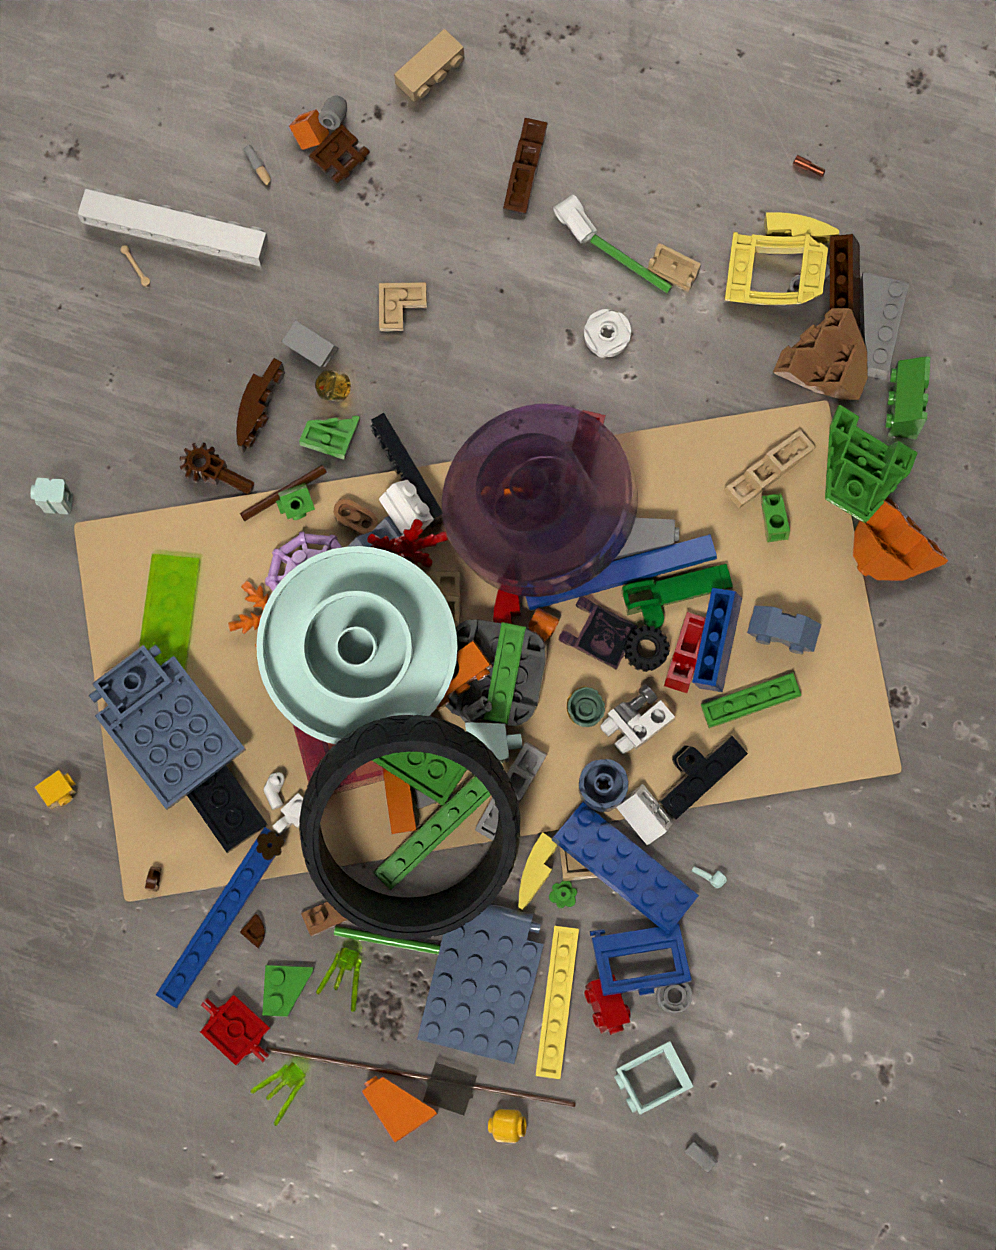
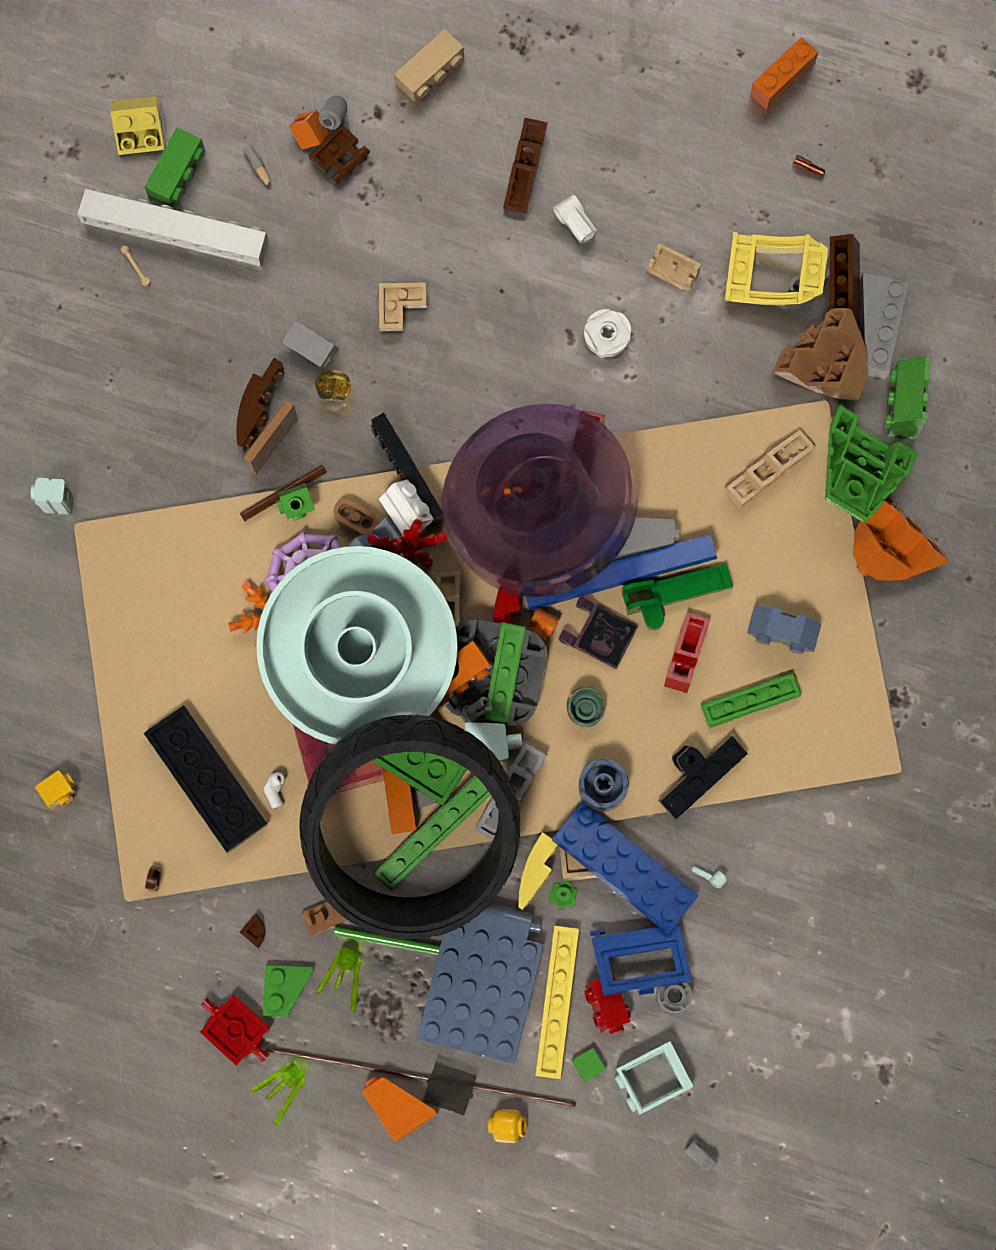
(137, 125): none -> light yellow slope
(164, 724): sand blue plate -> none
(170, 606): clear neon green plate -> none
(175, 167): none -> bright green brick
(213, 470): reddish brown gear -> none
(215, 926): blue tile -> none
(263, 841): dark brown plant -> none
(271, 437): none -> medium nougat tile
(292, 815): white plate -> none
(330, 435): bright green wing -> none
(588, 1065): none -> bright green tile
(632, 264): bright green bar -> none
(633, 726): white hips -> none
(645, 814): white hinge -> none
(659, 641): black tyre -> none
(717, 639): blue brick -> none
(775, 518): bright green leg -> none
(784, 73): none -> orange brick
(792, 225): light yellow slope -> none

